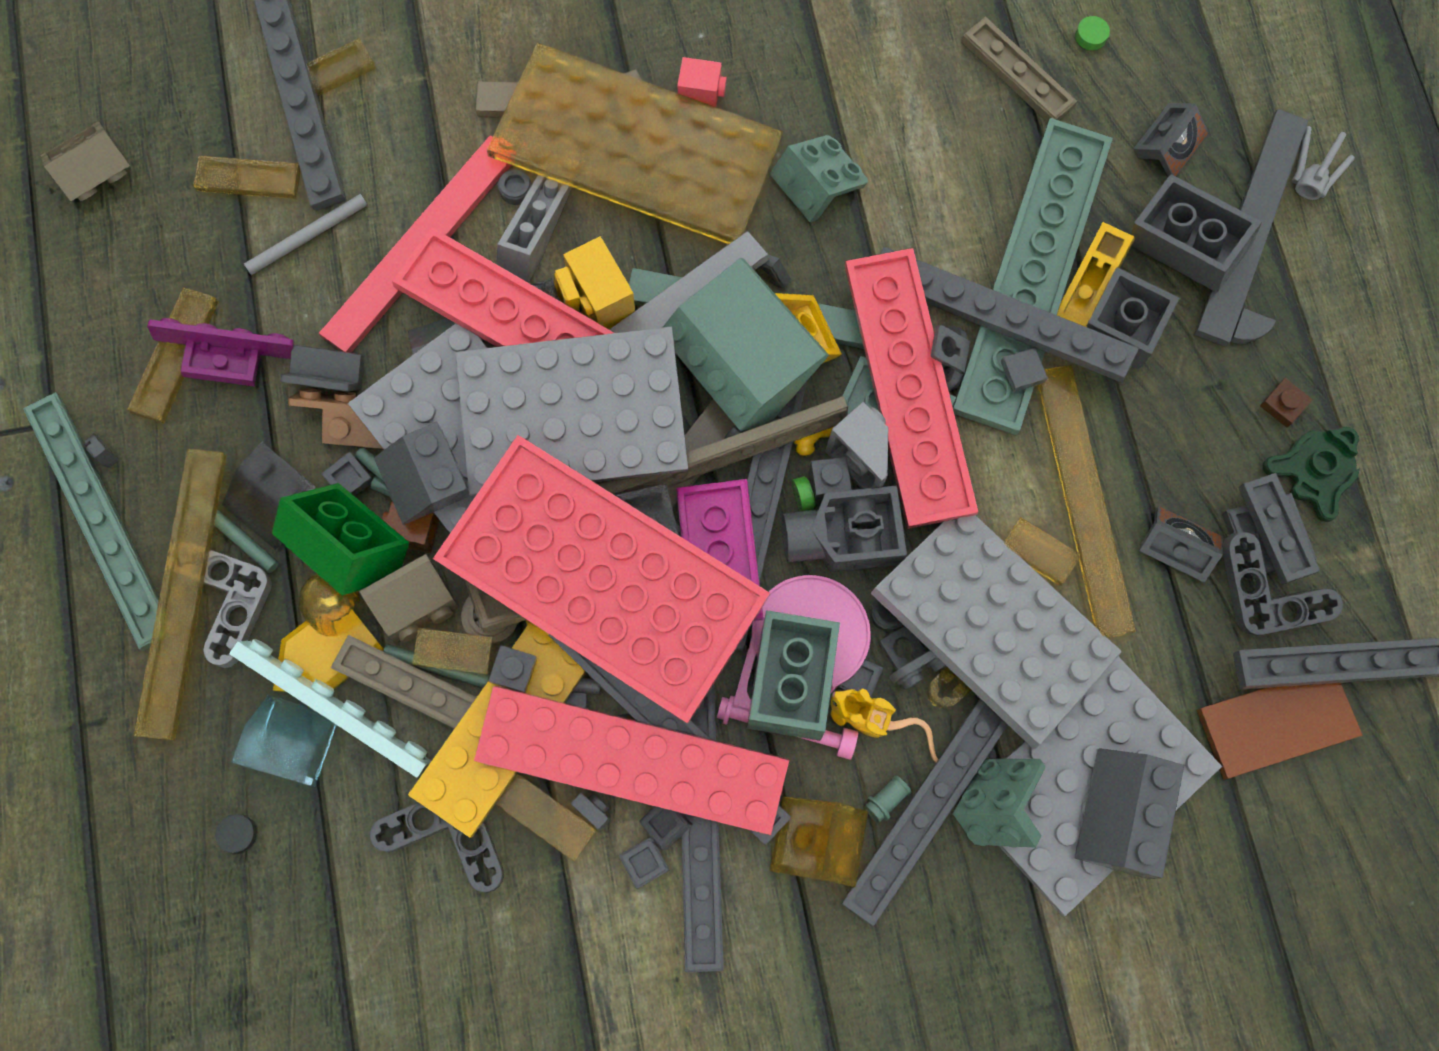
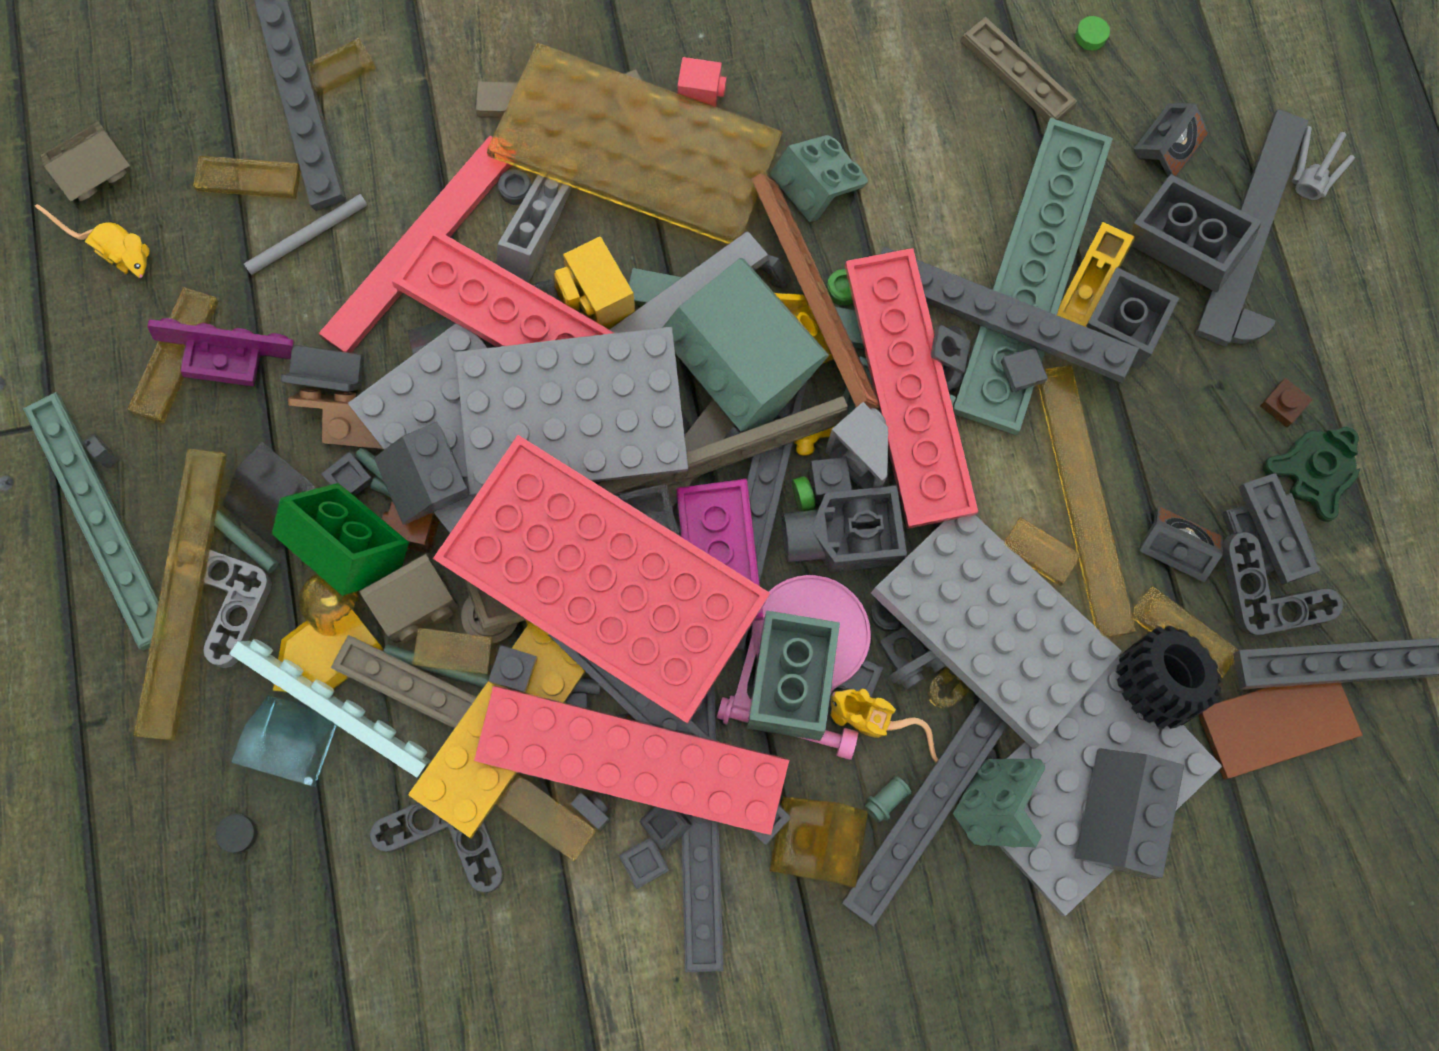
(112, 245): none -> yellow animal
(815, 292): none -> nougat tile
(839, 288): none -> bright green tile
(1158, 610): none -> clear yellow plate
(1168, 677): none -> black tyre

